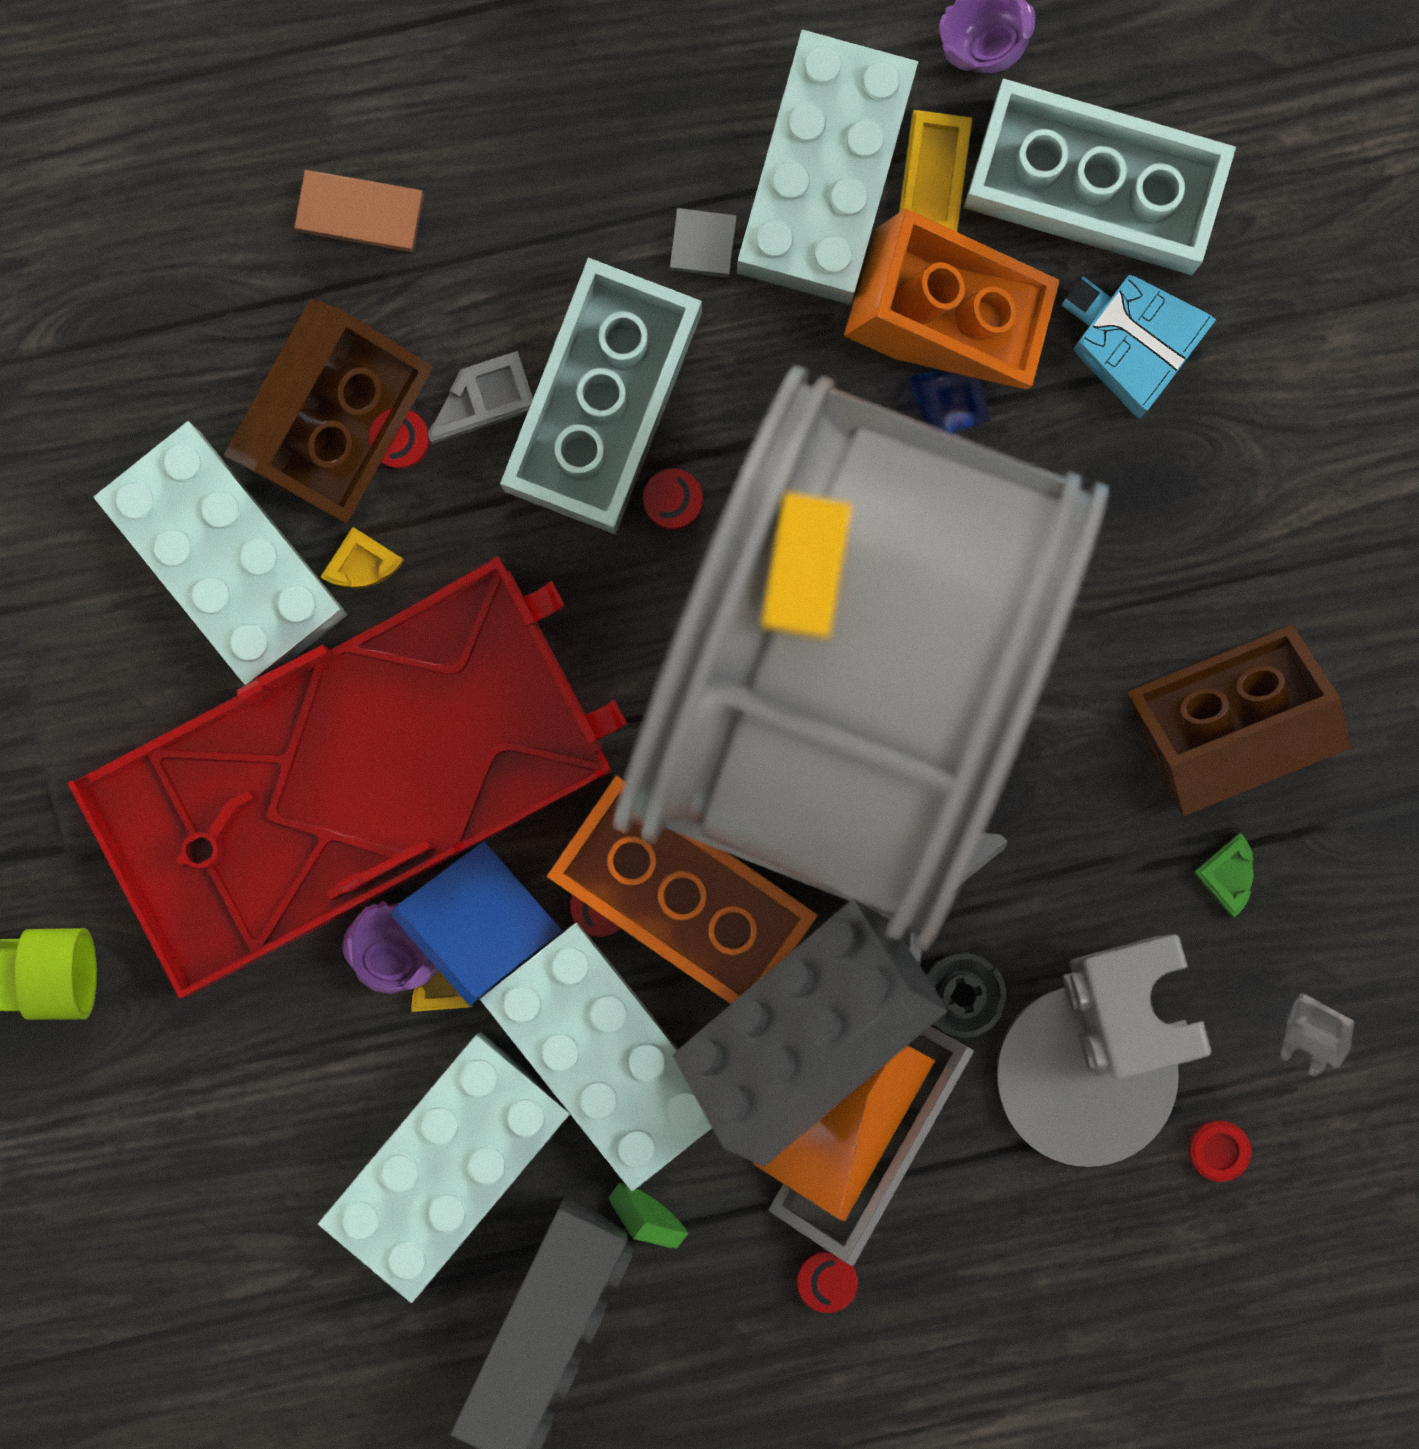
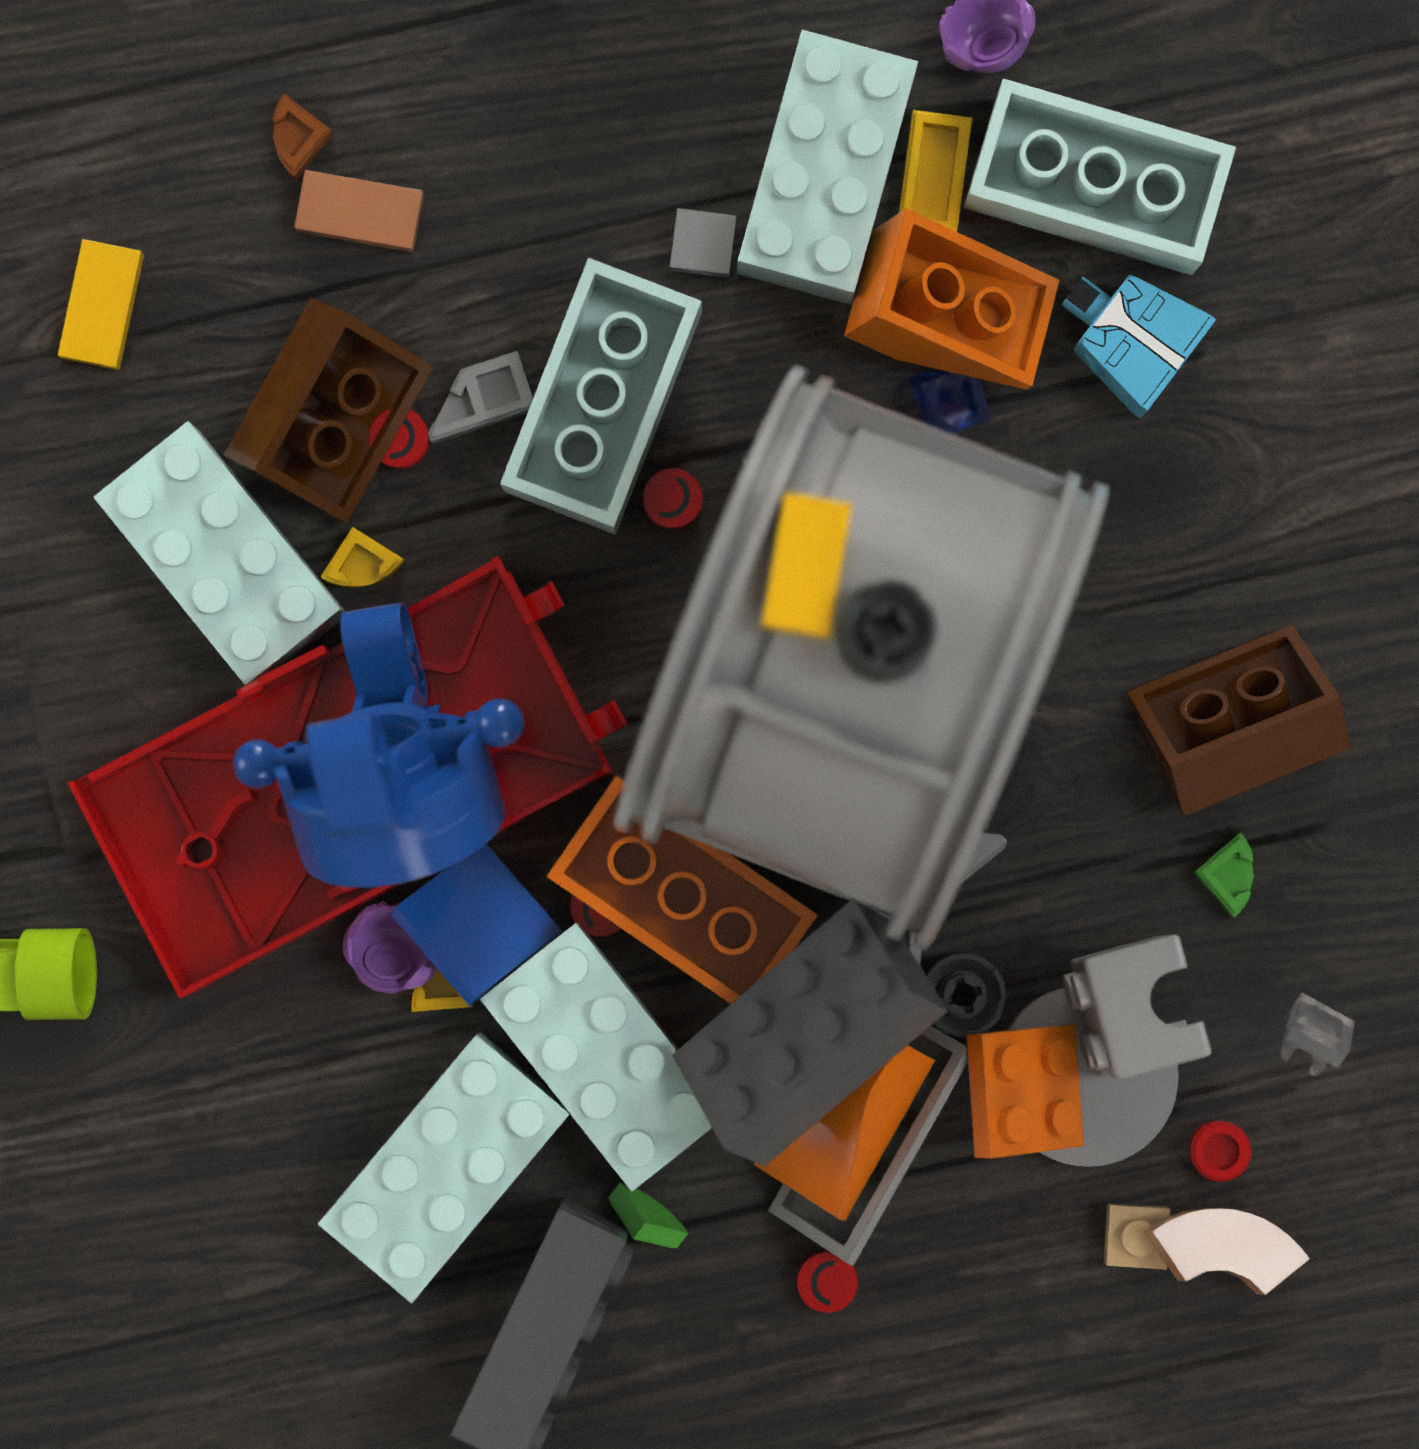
(101, 304): none -> yellow tile
(297, 136): none -> dark orange tile
(395, 780): none -> blue piece
(859, 640): none -> pearl dark grey wheel
(1024, 1091): none -> orange plate
(1125, 1236): none -> tan plate
(1228, 1243): none -> tile

